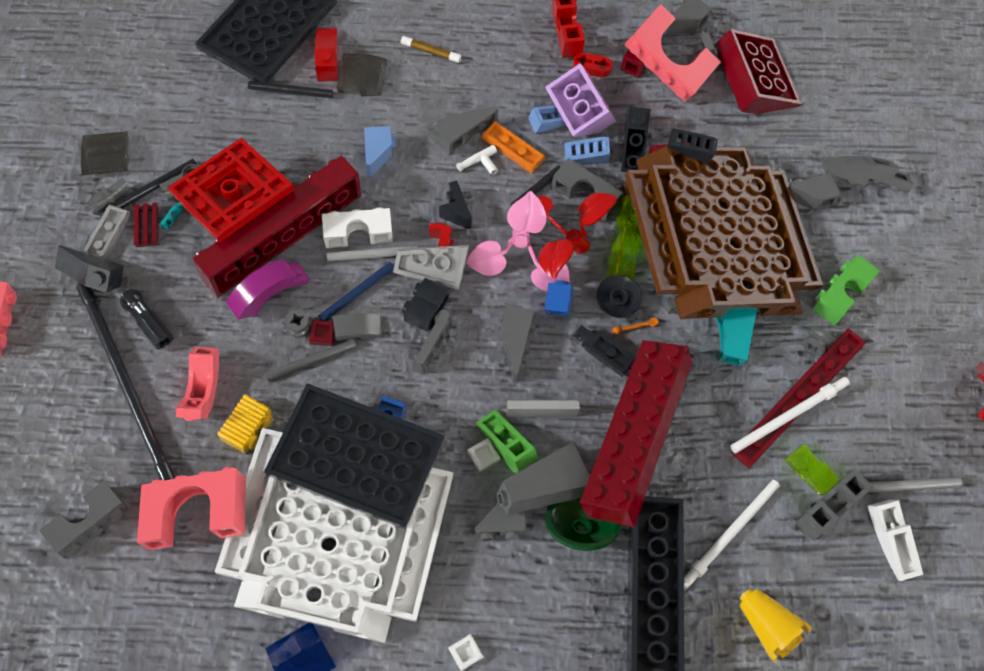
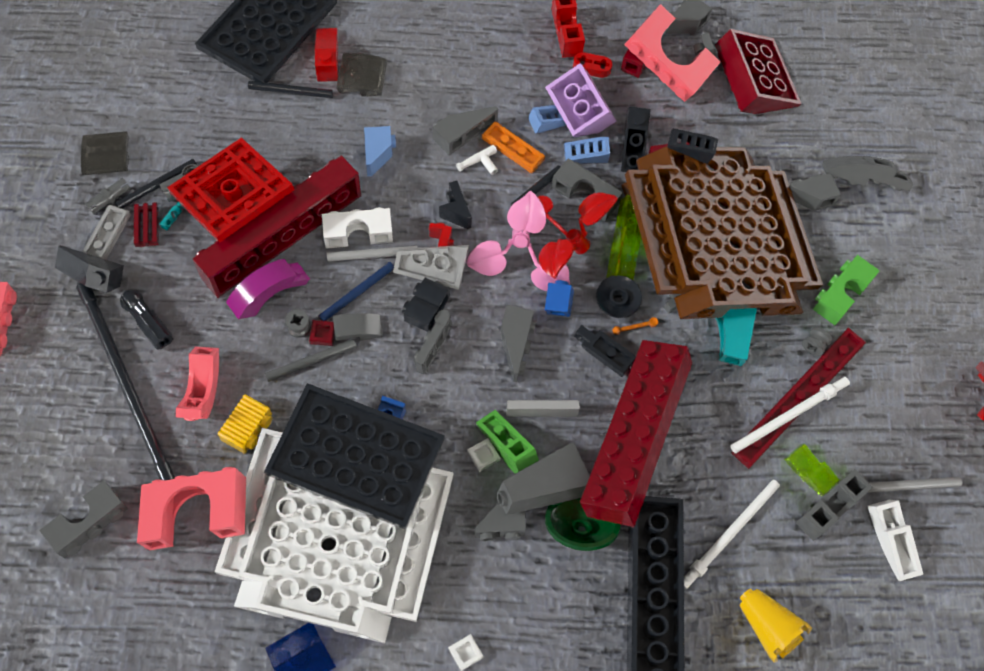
(431, 49): pearl gold bar -> none

